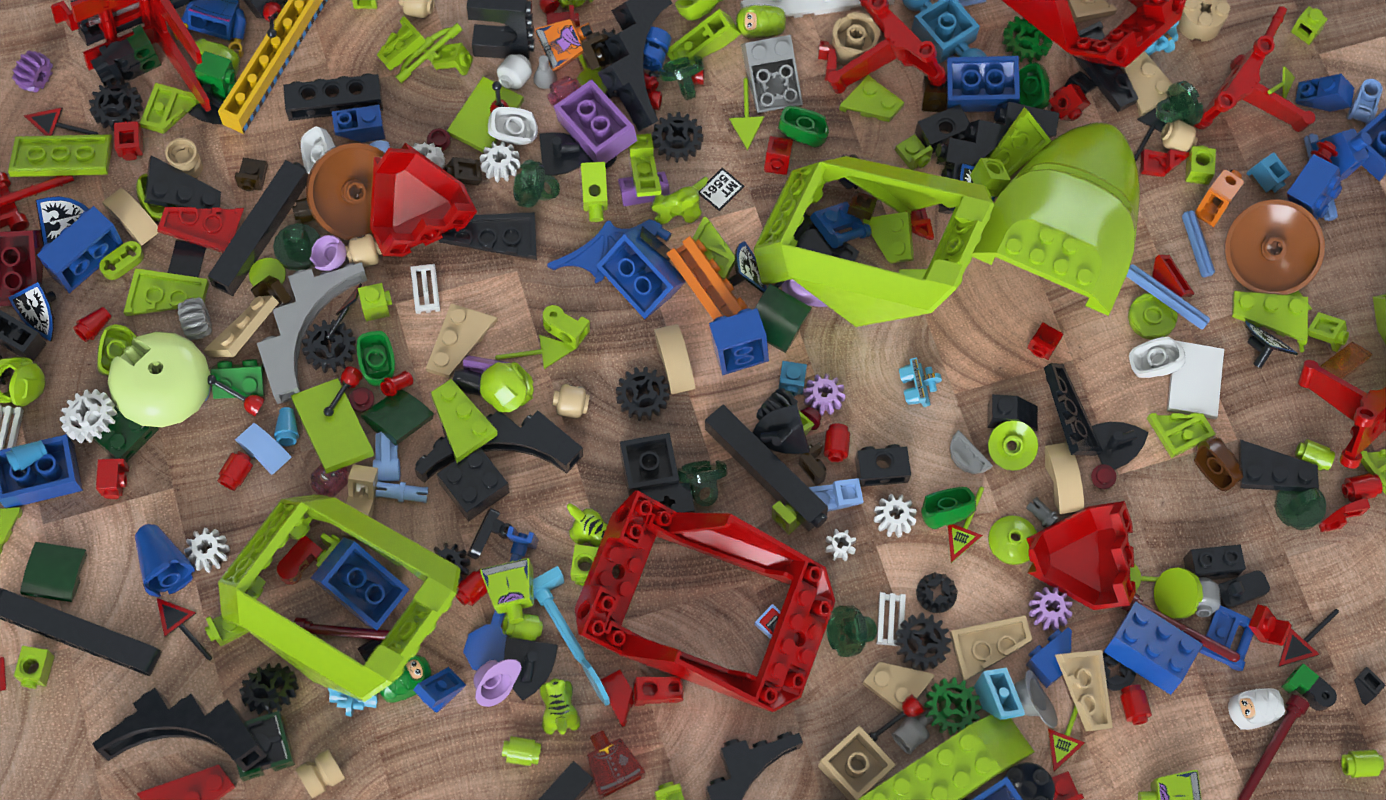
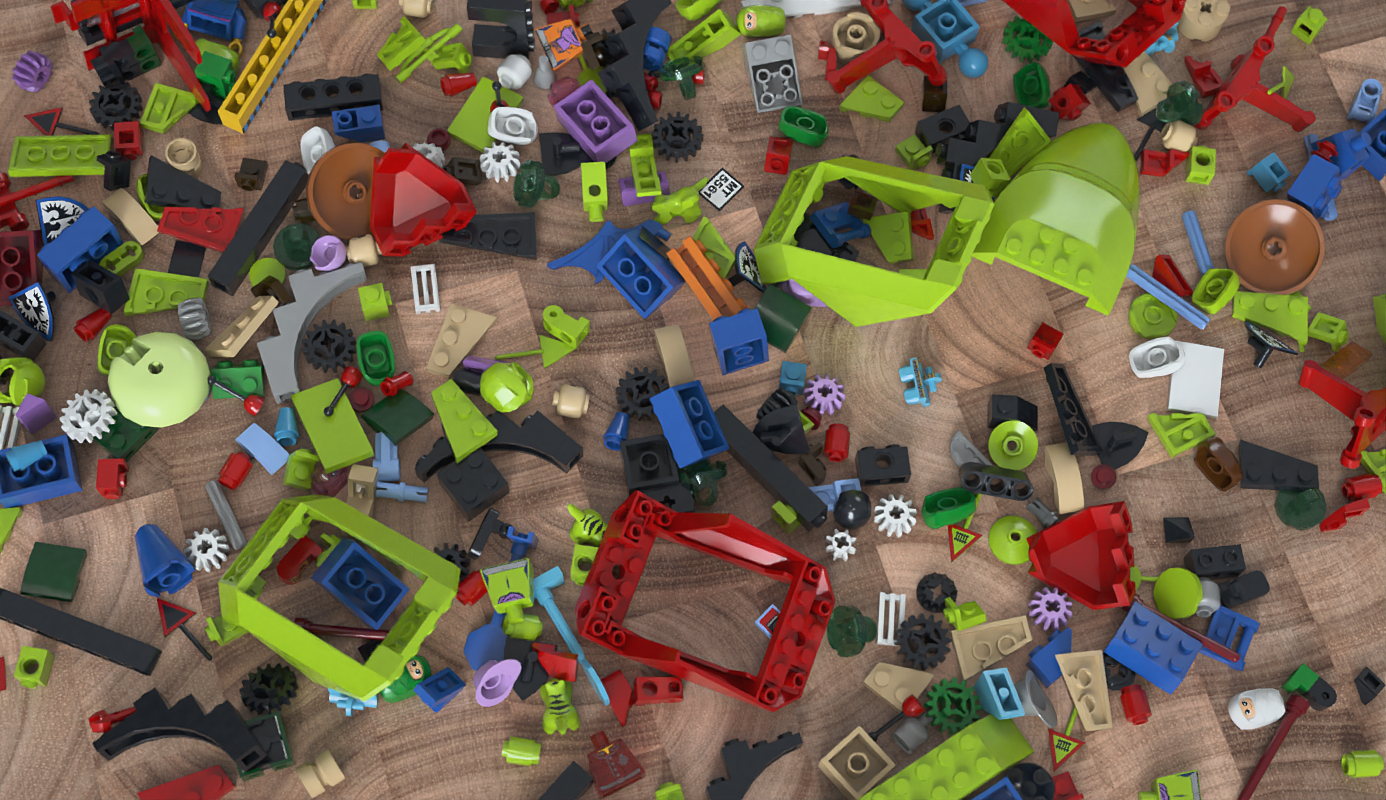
(34, 413): none -> medium lavender slope
(100, 286): none -> black brick
(101, 721): none -> red bar
(116, 170): none -> black bracket
(226, 515): none -> light grey axle
(299, 469): none -> lime bracket
(343, 310): black piece -> none
(457, 82): none -> red cone
(557, 664): none -> red slope
(617, 431): none -> blue cone
(689, 423): none -> blue brick
(746, 126): lime piece -> none
(852, 509): none -> black hair
(965, 615): none -> lime bracket
(982, 82): blue slope -> none
(1003, 489): none -> black beam
(1178, 530): none -> black slope
(1203, 76): none -> red slope
(1215, 290): none -> lime piece
(1224, 188): orange torso -> none
(1268, 628): red bracket -> none
(1298, 648): piece -> none
(1315, 454): lime brick -> none
(1326, 93): blue slope -> none

